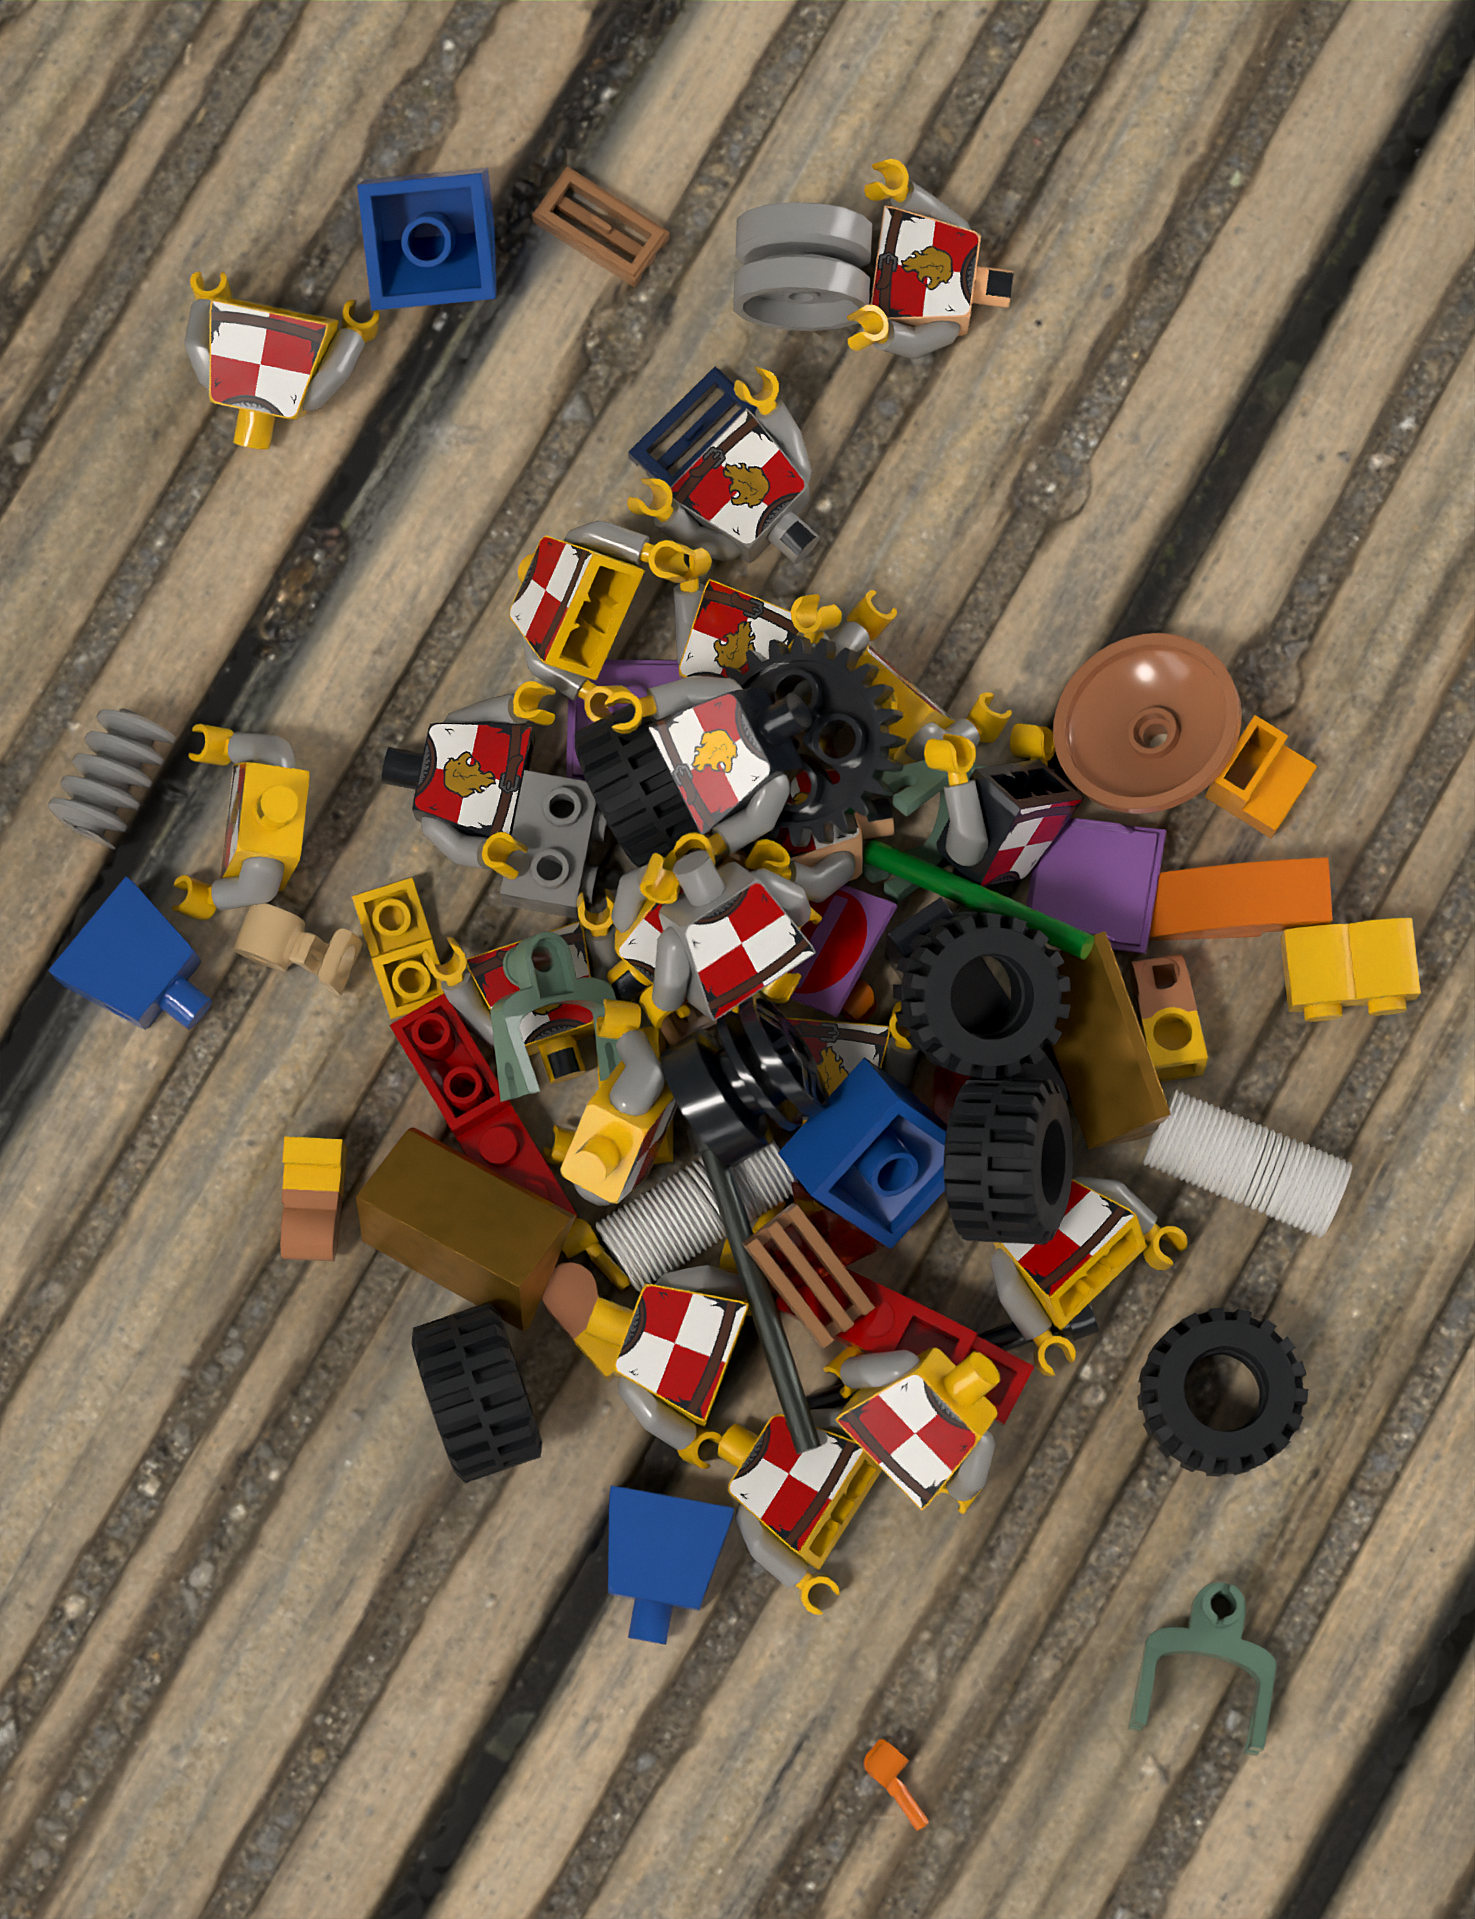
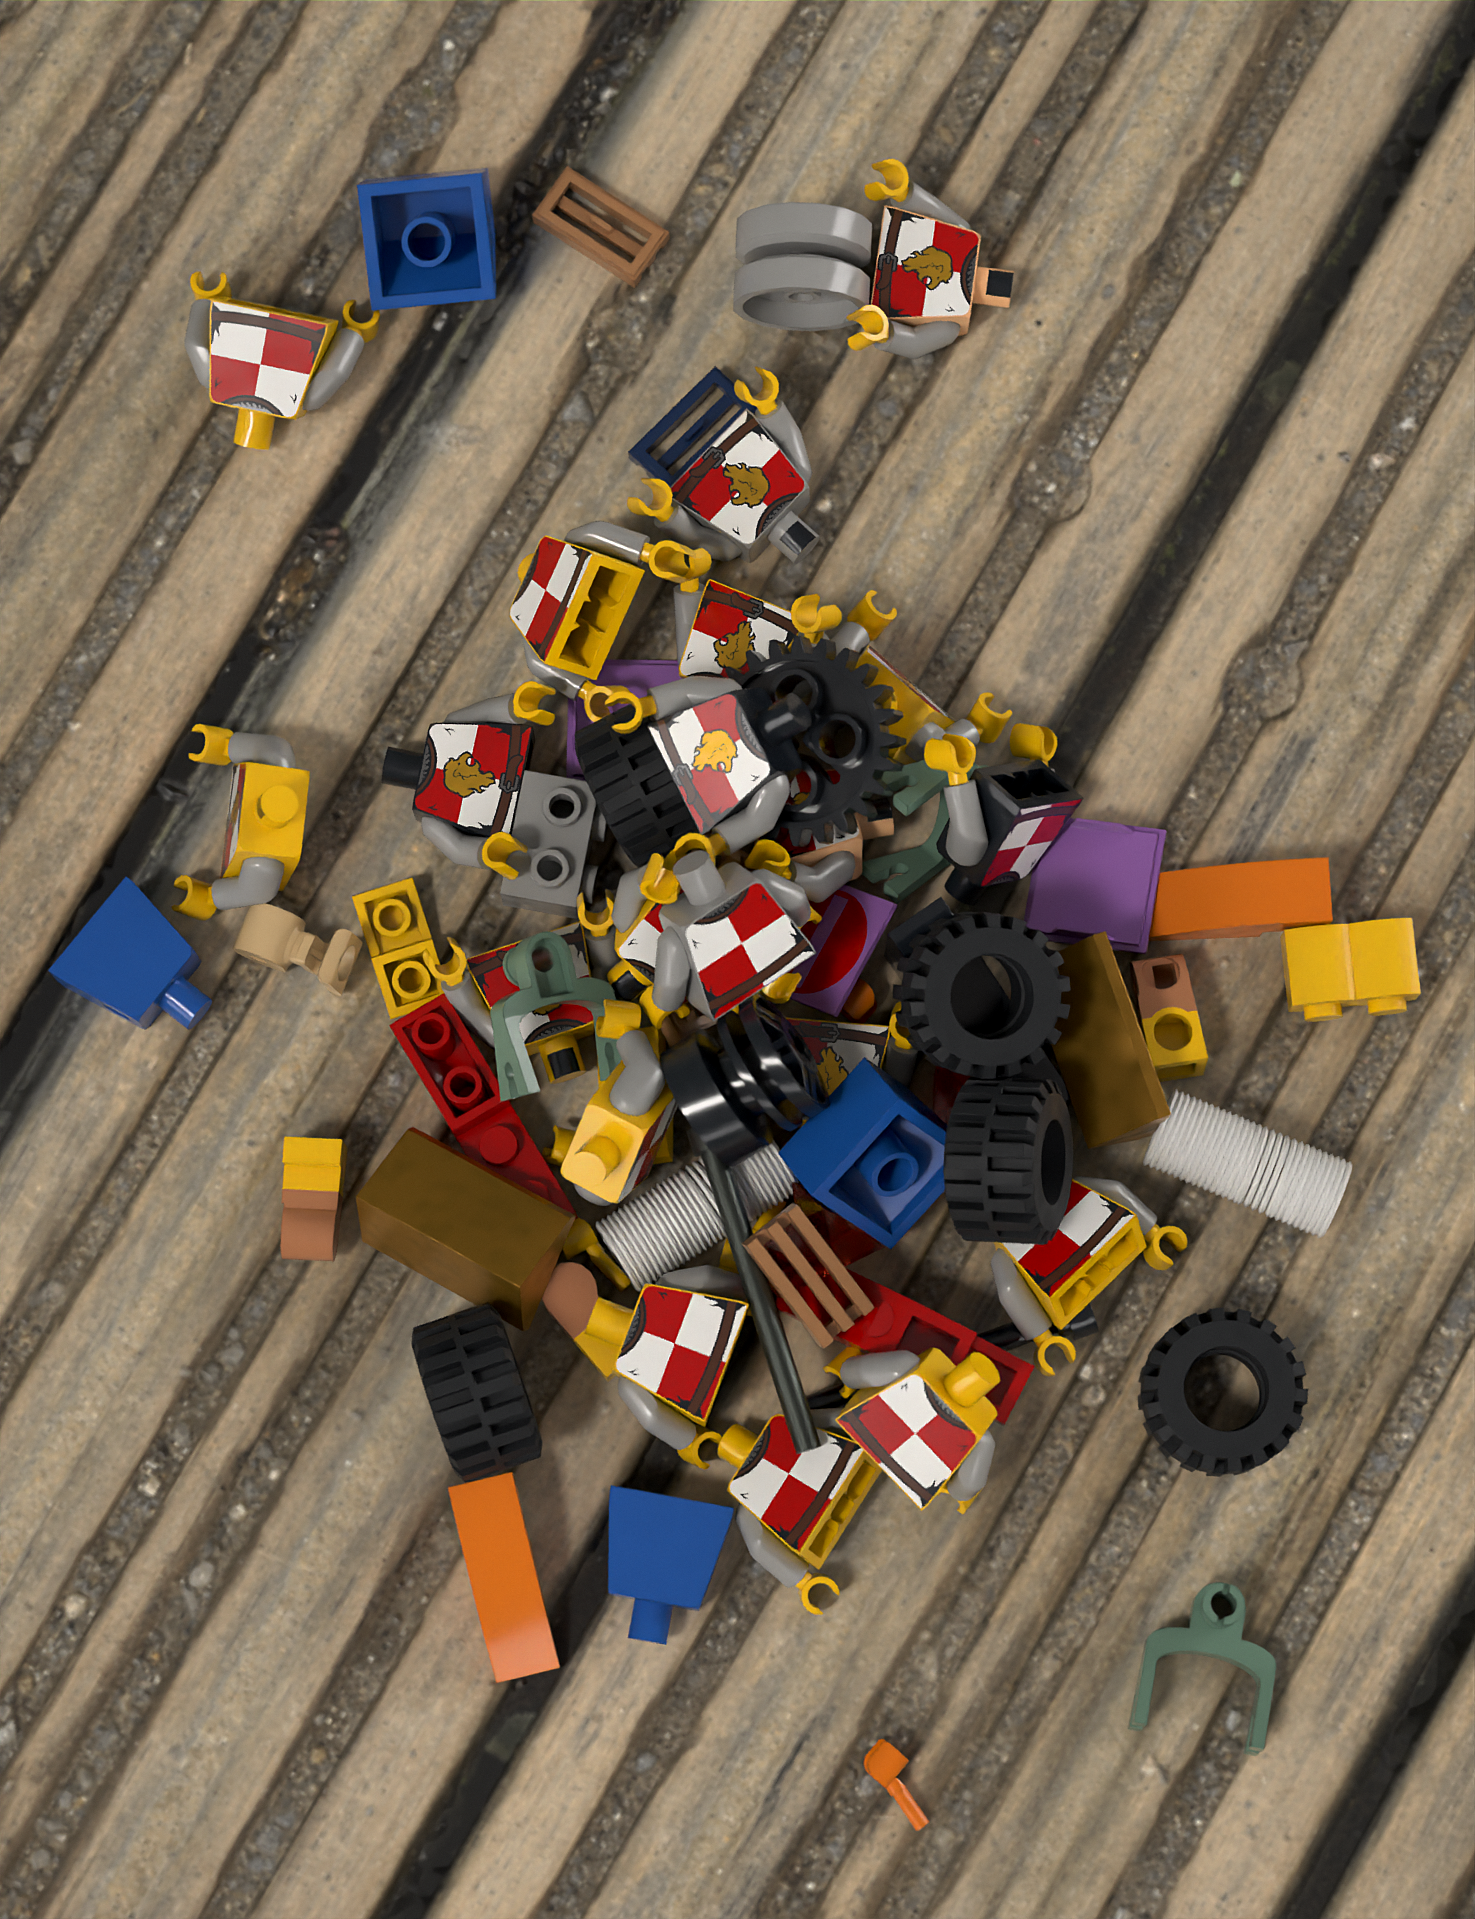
(109, 774): light grey piece -> none
(504, 1577): none -> orange slope
(975, 896): green bar -> none
(1127, 699): nougat dish -> none
(1261, 778): light orange piece -> none

